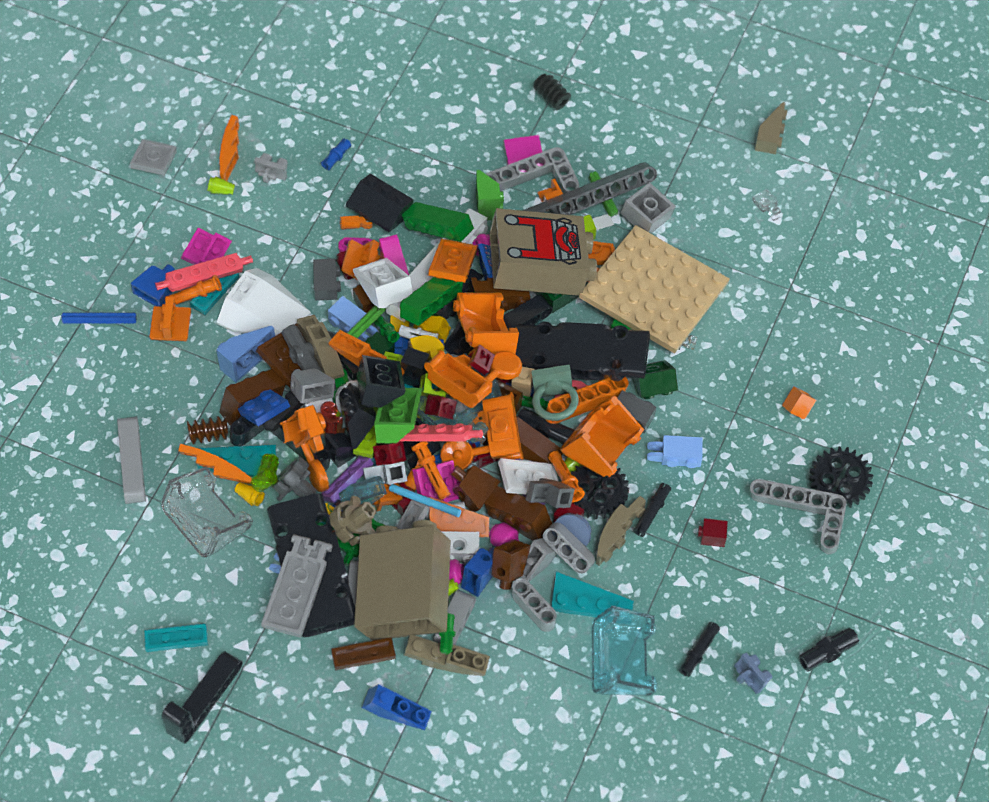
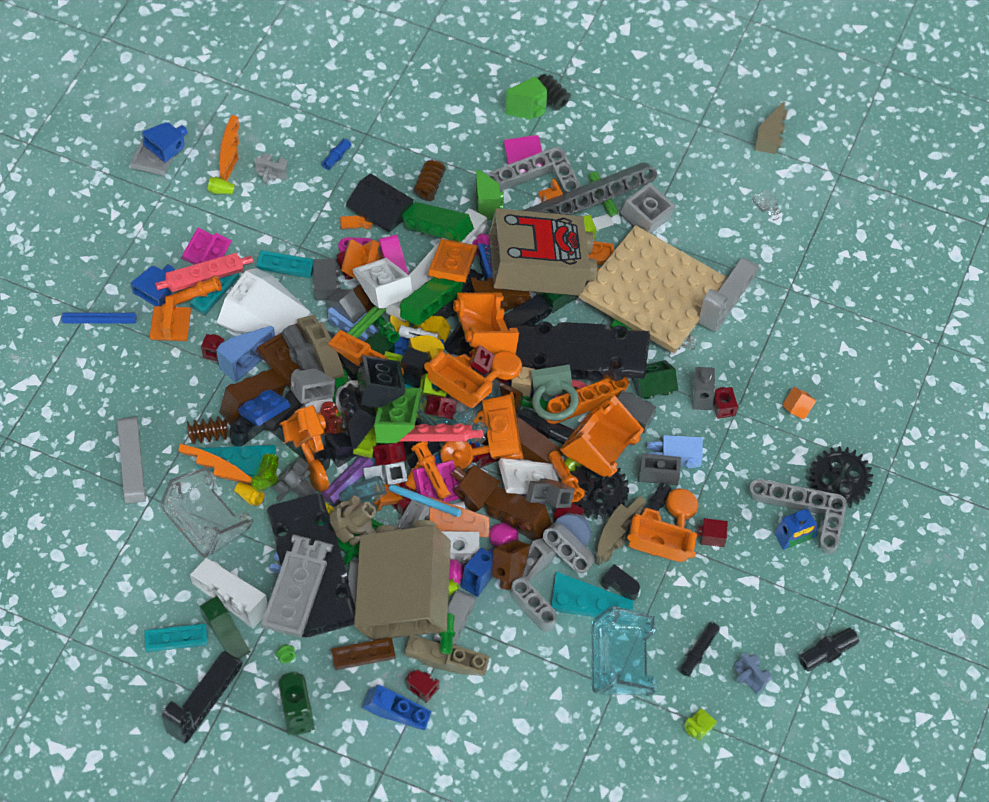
(164, 140): none -> blue torso
(209, 344): none -> dark red brick
(224, 627): none -> dark green slope
(235, 594): none -> white wedge
(285, 264): none -> teal plate
(286, 653): none -> bright green plate
(296, 703): none -> dark green piece
(347, 304): none -> dark grey slope
(422, 685): none -> dark red brick
(429, 180): none -> reddish brown piece
(526, 99): none -> bright green slope
(621, 582): none -> black leg
(660, 469): none -> dark grey brick
(664, 539): none -> orange piece
(699, 724): none -> lime bracket
(703, 382): none -> dark grey torso
(719, 304): none -> light grey beam
(728, 408): none -> dark red brick
(799, 527): none -> blue torso

